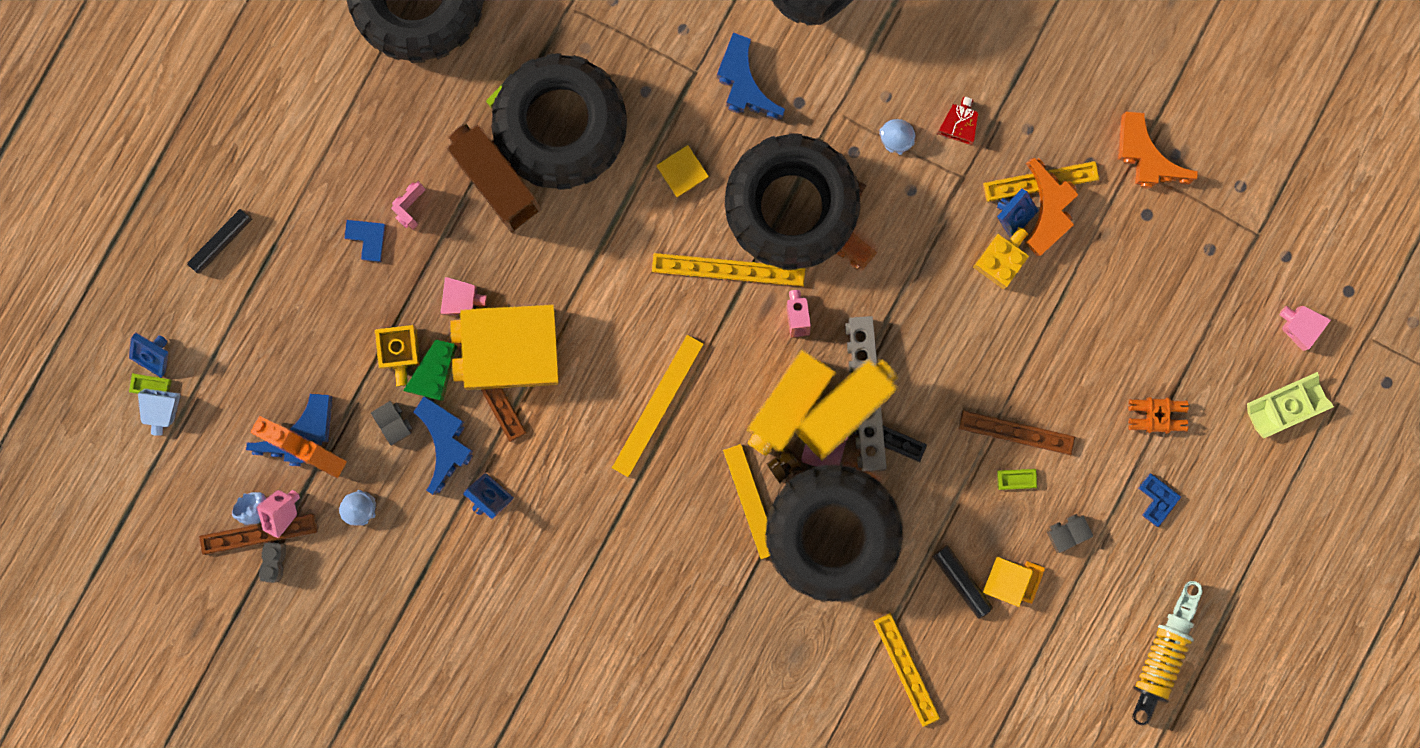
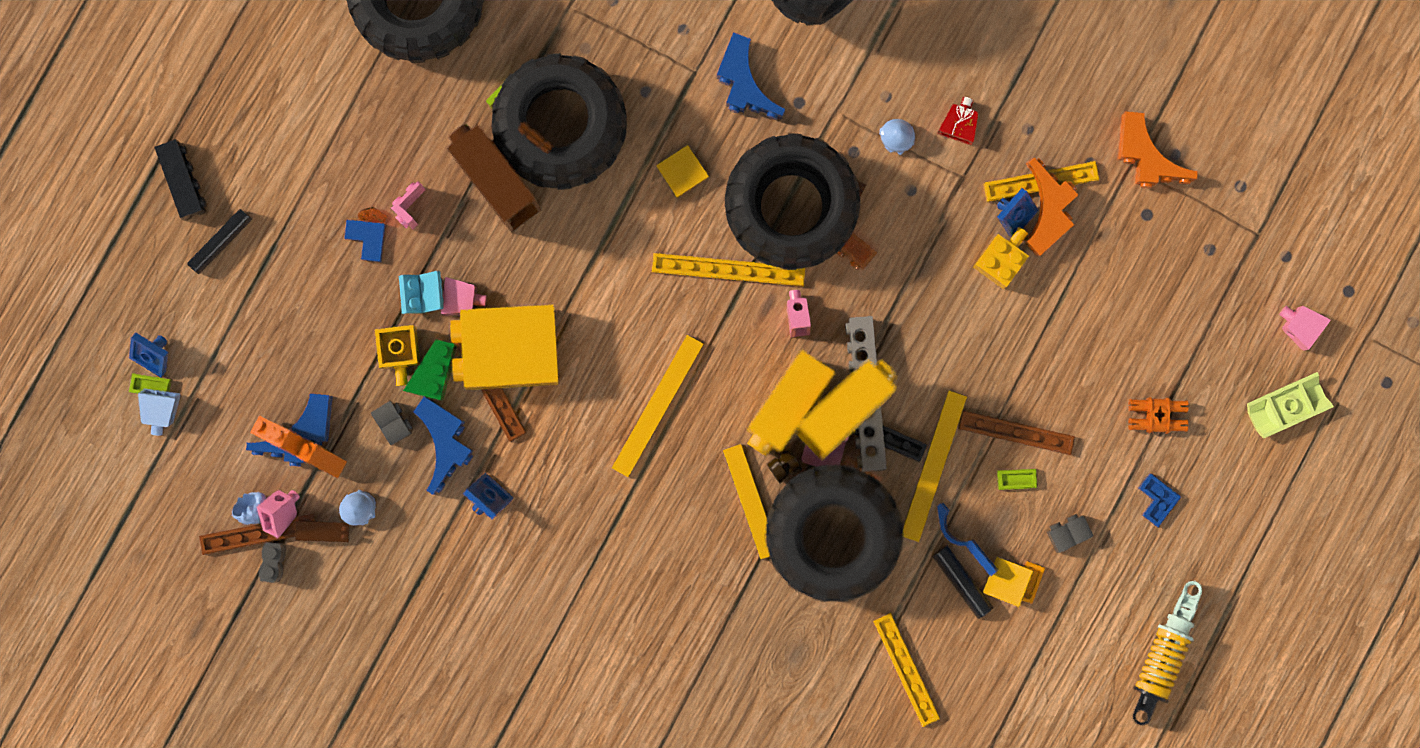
(180, 179): none -> black brick
(322, 531): none -> reddish brown hinge
(372, 213): none -> clear orange arm
(421, 293): none -> medium azure bracket
(535, 137): none -> reddish brown axle
(933, 466): none -> yellow tile
(973, 547): none -> blue piece

